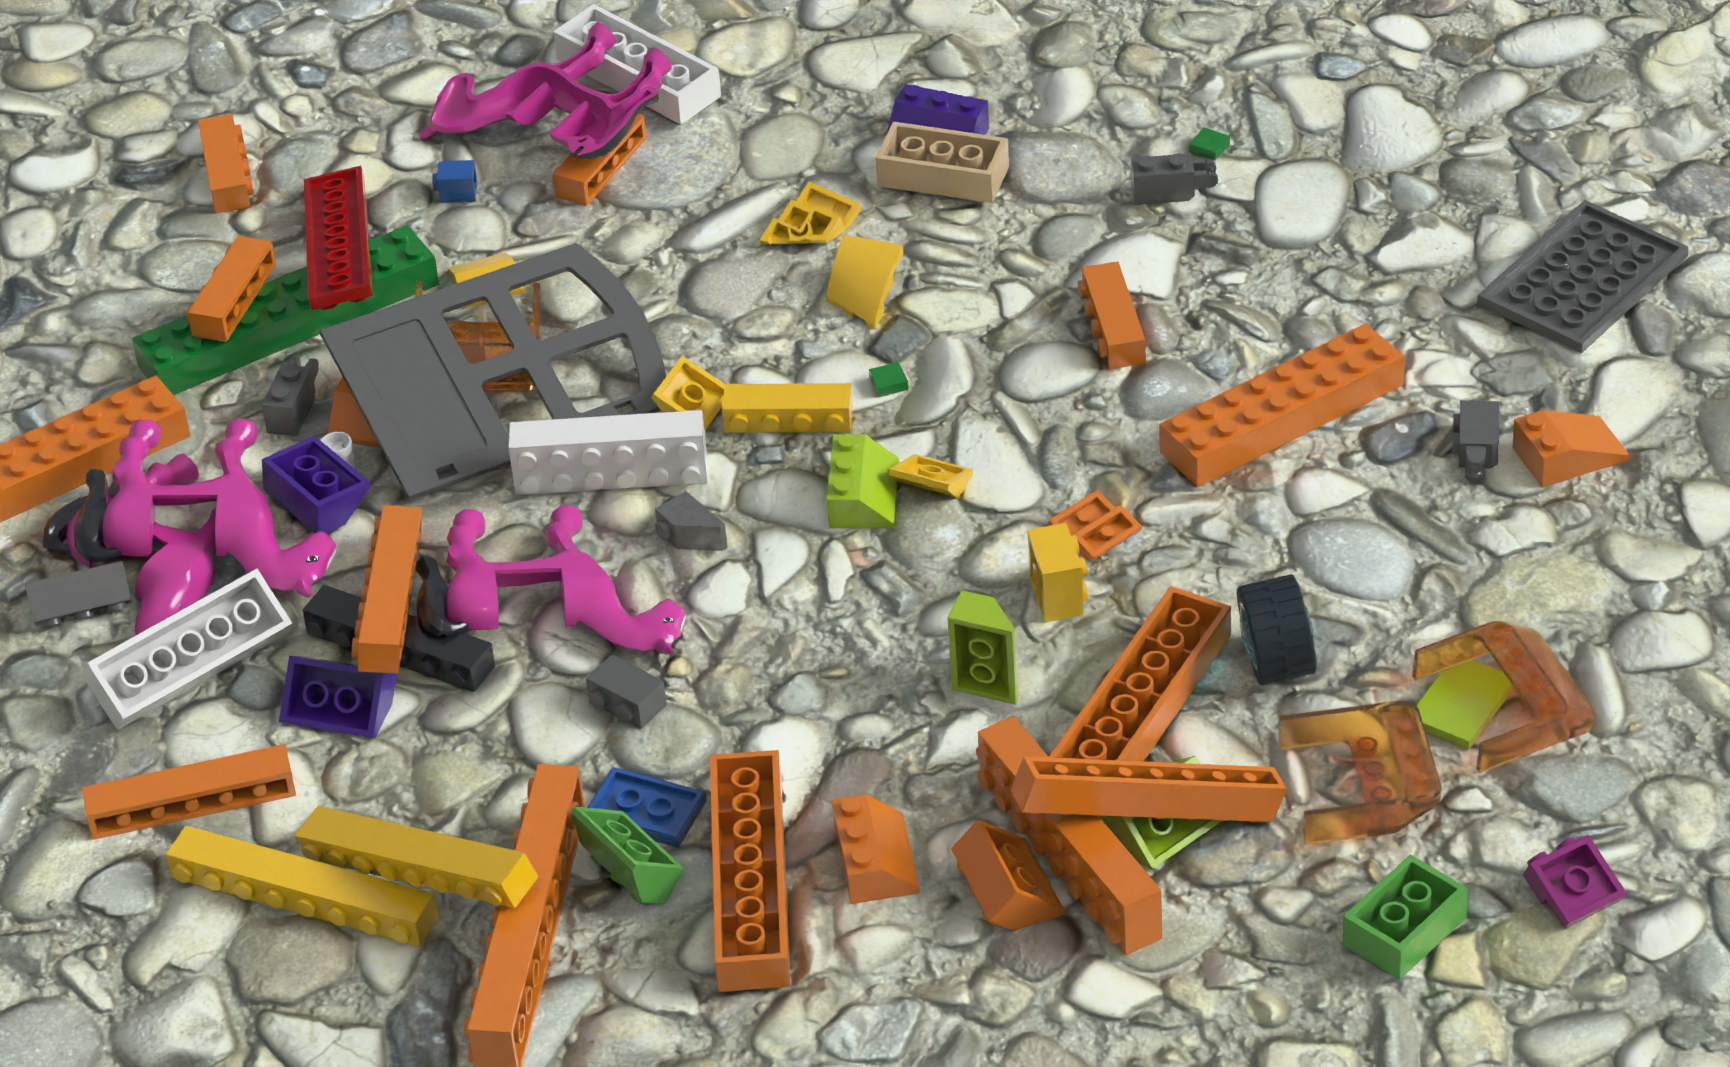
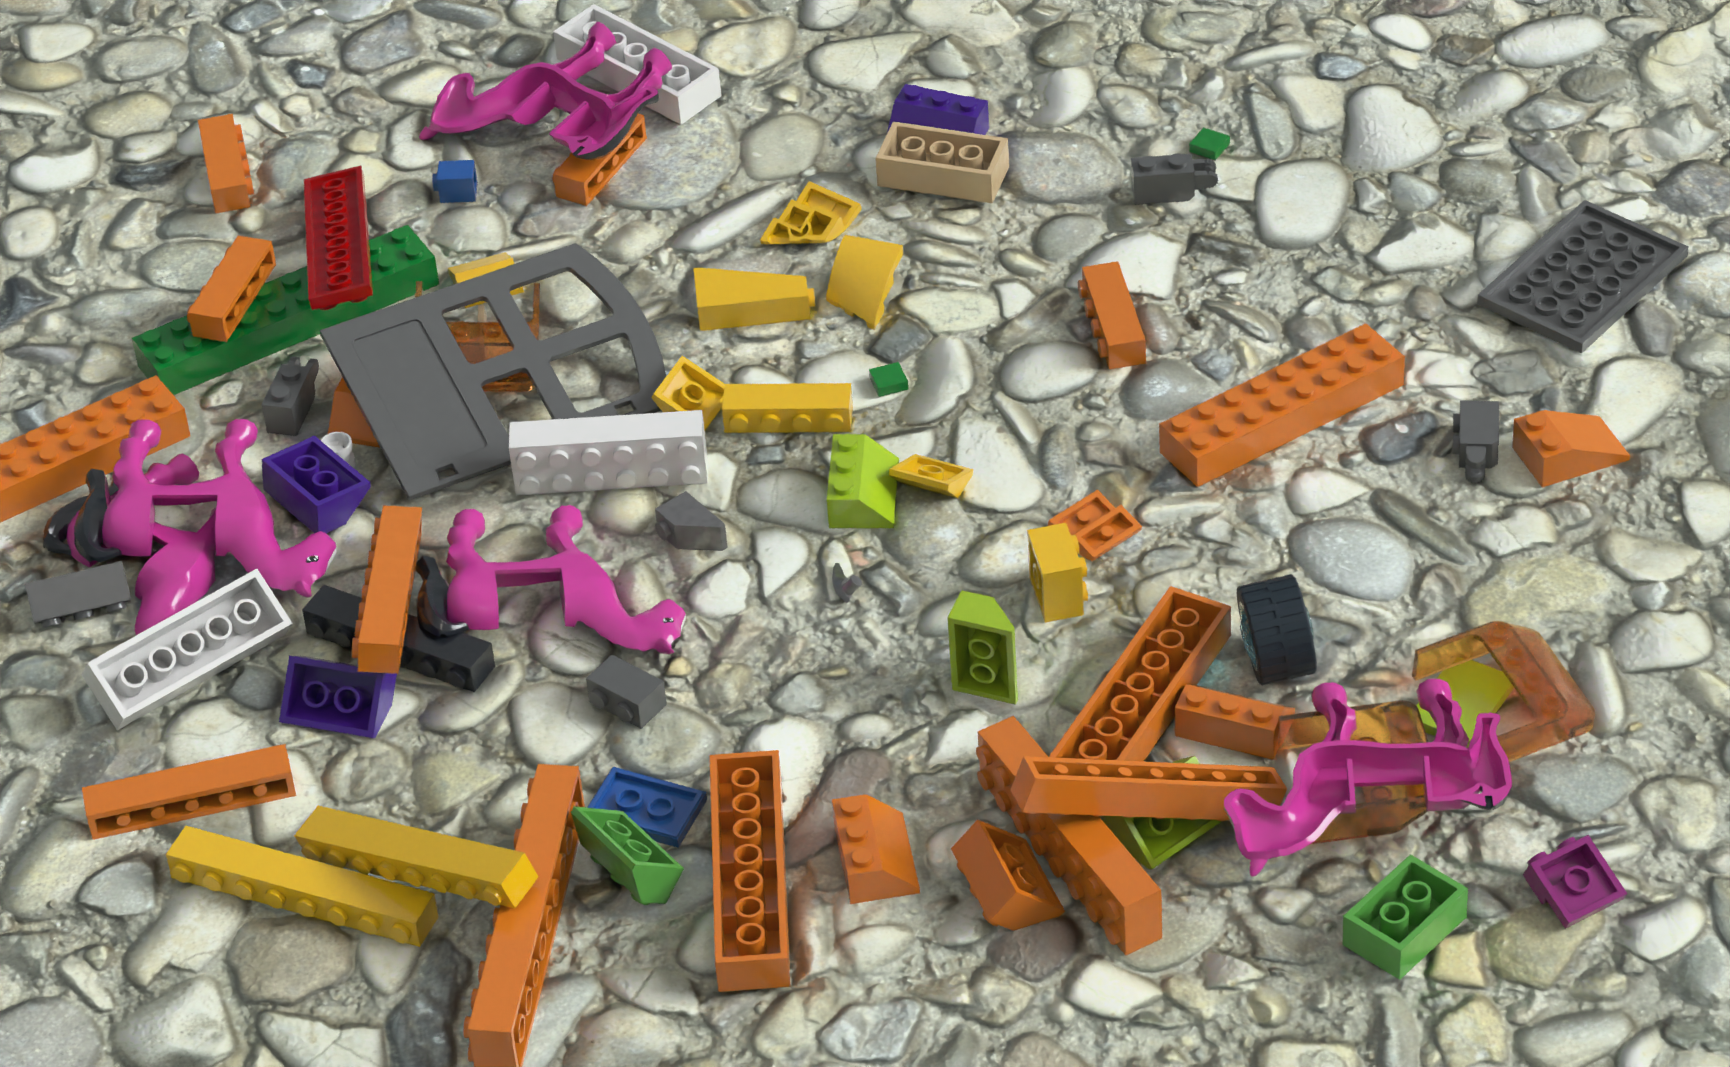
(750, 298): none -> yellow slope
(842, 585): none -> flat silver bar
(1229, 720): none -> orange slope
(1331, 769): none -> dark pink animal

